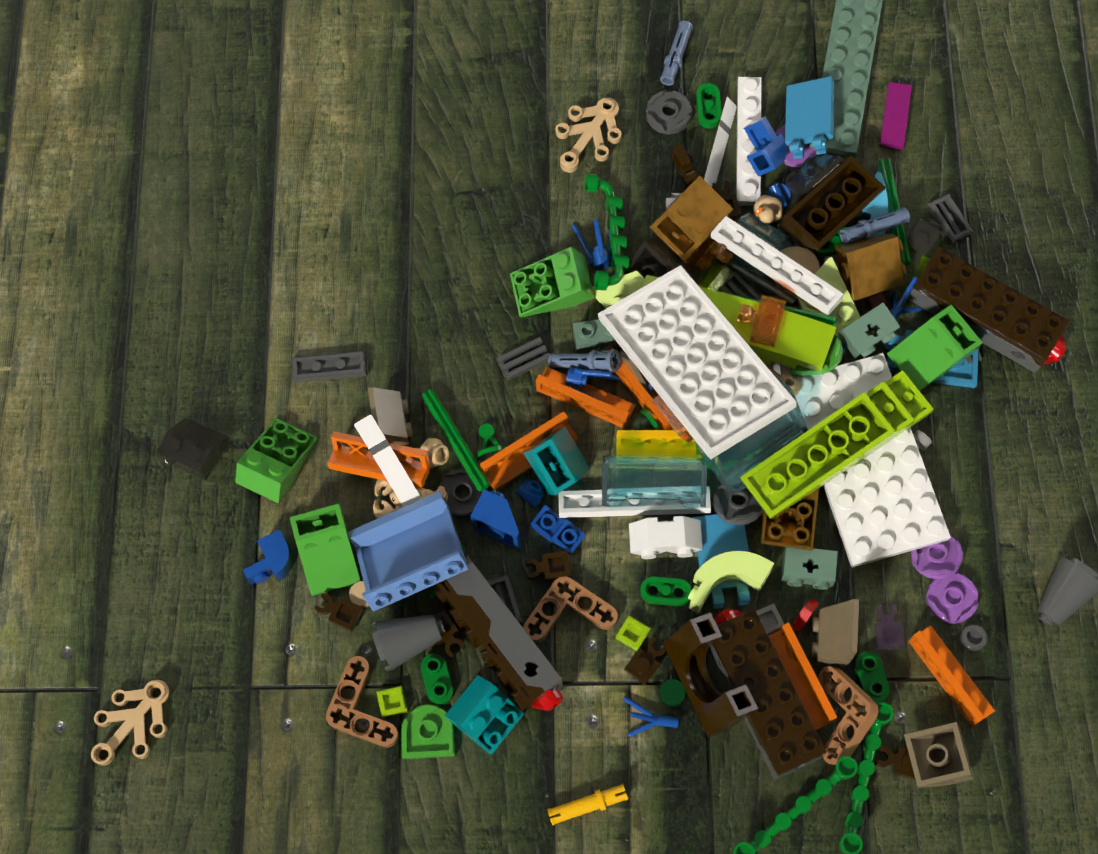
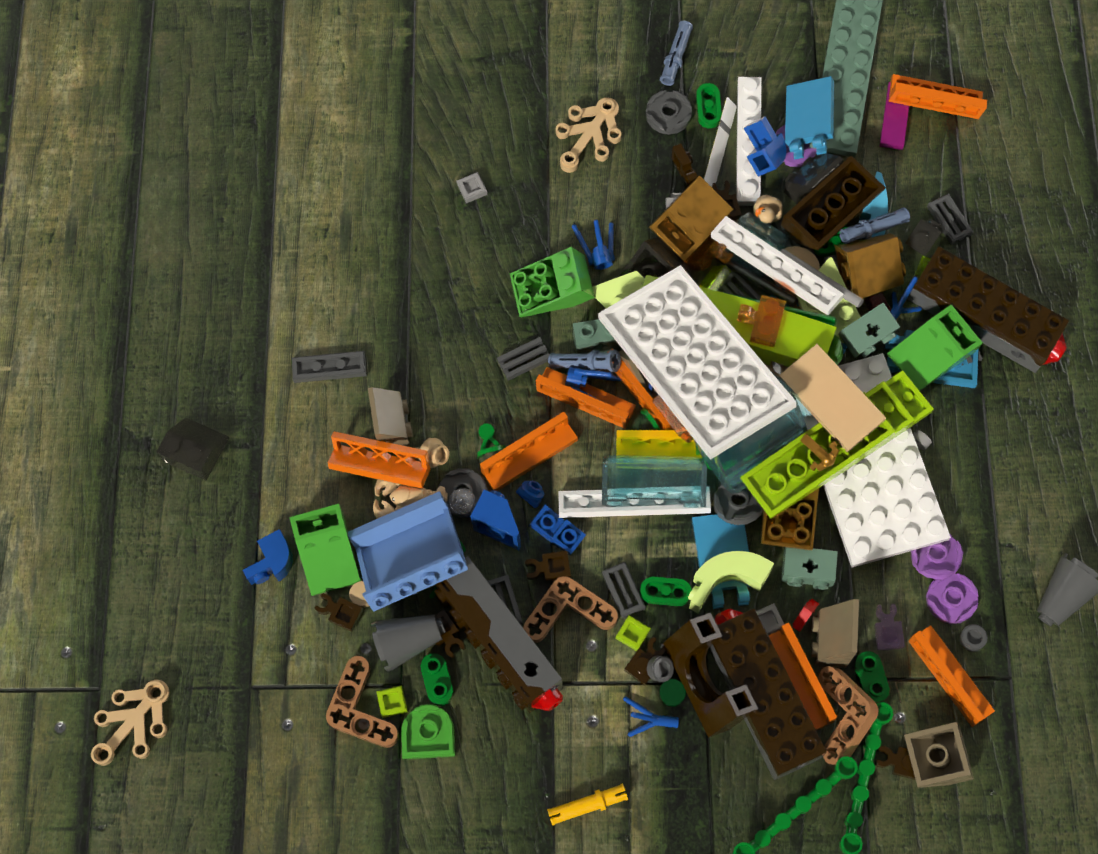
(275, 460): bright green slope -> none
(387, 461): white sticker -> none
(455, 440): green axle -> none
(462, 501): none -> clear tile
(471, 187): none -> light grey tile
(484, 714): teal slope -> none
(557, 461): teal slope -> none
(614, 224): green bar -> none
(631, 609): none -> dark grey tile
(660, 668): none -> dark grey tile
(676, 536): white brick -> none
(780, 192): blue plate -> none
(827, 459): none -> pearl gold piece
(832, 398): none -> tan tile
(848, 295): none -> light grey bar
(884, 166): green axle -> none
(937, 96): none -> orange fence

